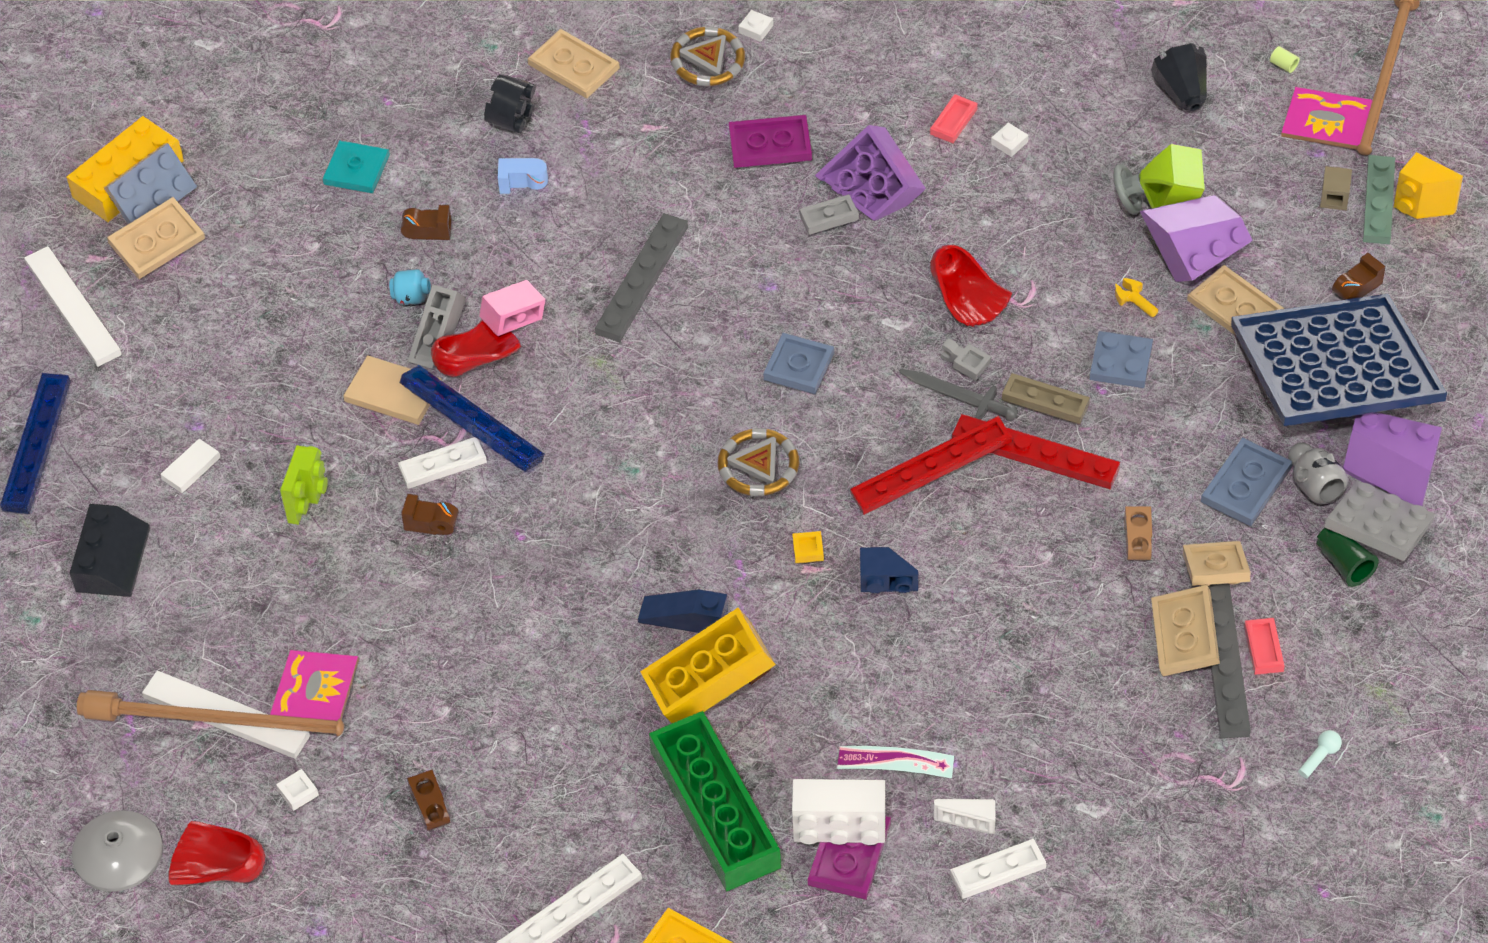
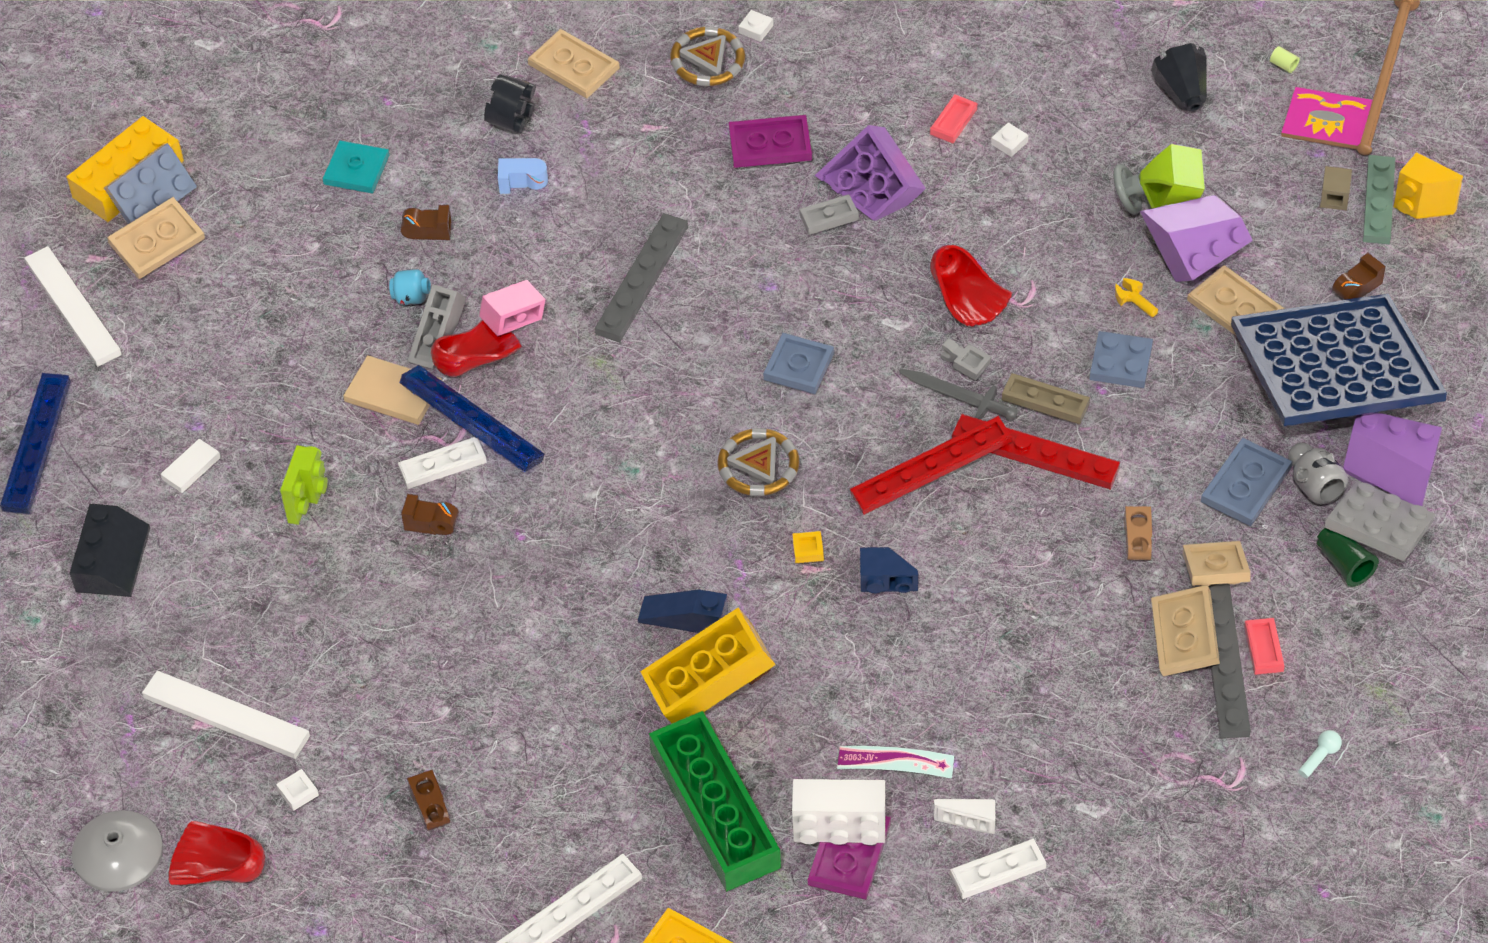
(307, 698): flag -> none

